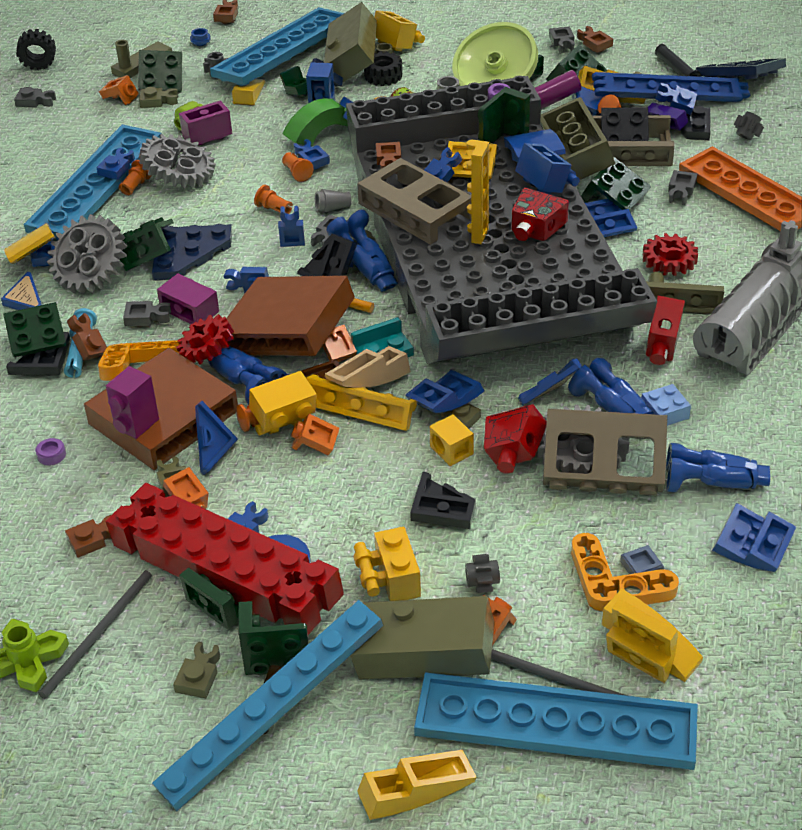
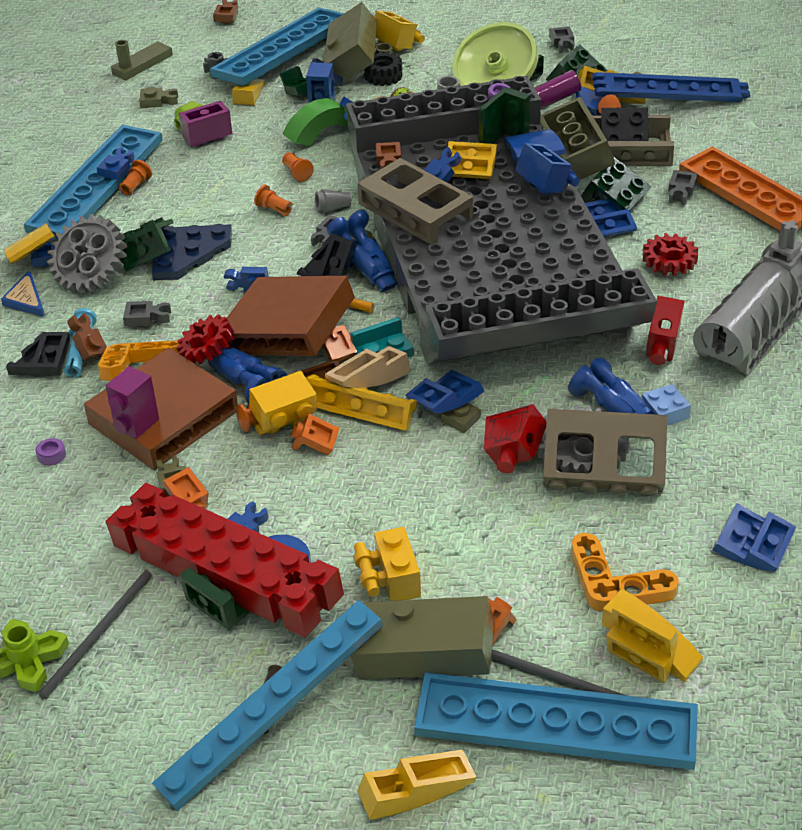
(32, 59): black tyre -> none
(33, 96): dark grey plate -> none
(34, 329): dark green bracket -> none
(88, 536): dark orange plate -> none
(120, 87): orange bracket -> none
(160, 69): dark green bracket -> none
(162, 154): light grey gear -> none
(188, 299): magenta brick -> none
(198, 675): olive plate -> none
(200, 37): blue plate -> none
(213, 437): blue tile -> none
(267, 644): dark green bracket -> none
(291, 229): blue plate -> none
(315, 154): blue plate -> none
(442, 504): black wing -> none
(451, 440): yellow brick -> none
(479, 190): yellow hinge -> none
(482, 573): dark grey gear -> none
(538, 215): red torso -> none
(550, 382): blue tile -> none
(595, 41): dark orange plate -> none
(641, 560): sand blue tile -> none
(675, 62): black pin -> none
(678, 97): blue plate -> none
(678, 116): dark purple piece -> none
(697, 297): olive piece -> none
(698, 124): black wing -> none
(713, 469): blue piece -> none
(748, 125): dark grey gear -> none
(750, 70): dark blue plate -> none

